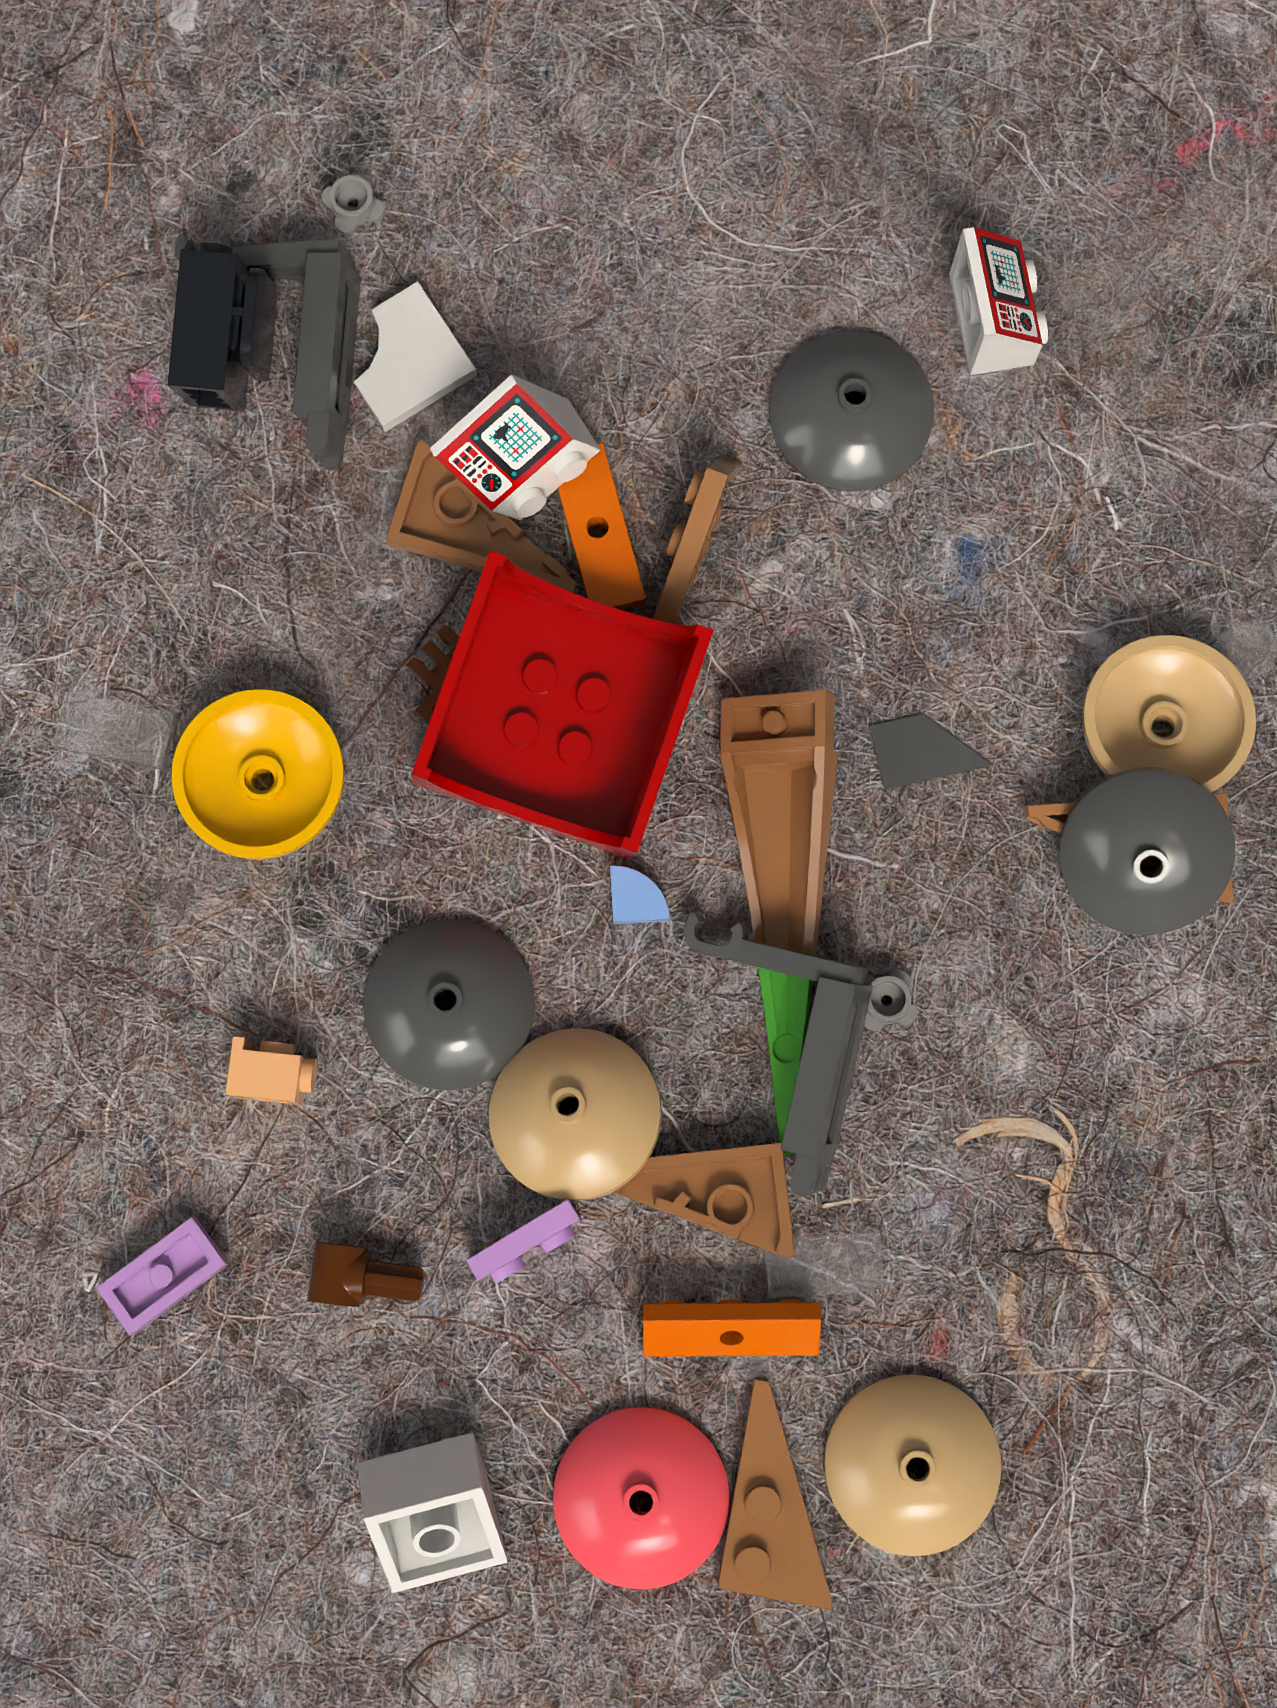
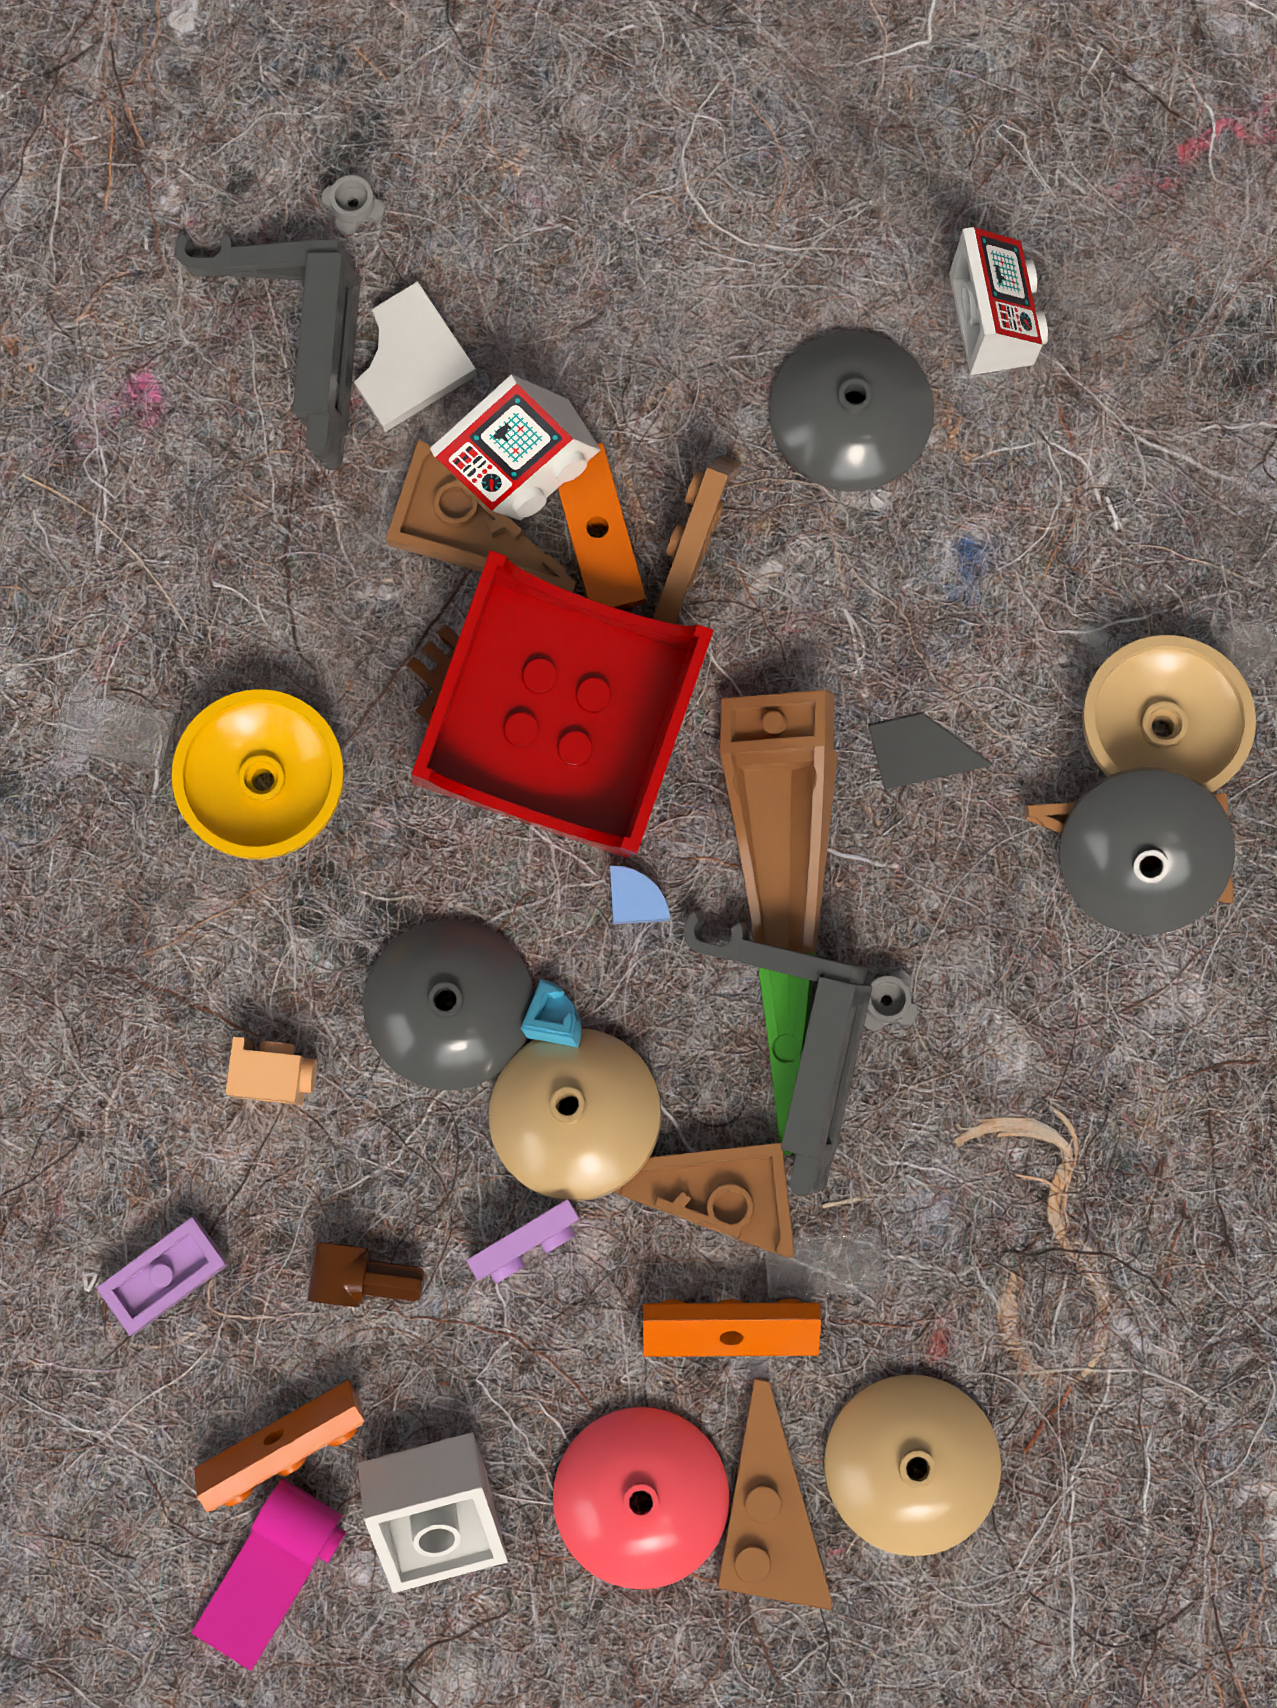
(220, 328): black brick -> none
(269, 1573): none -> dark pink door
(279, 1447): none -> orange tile
(552, 1016): none -> medium azure tile

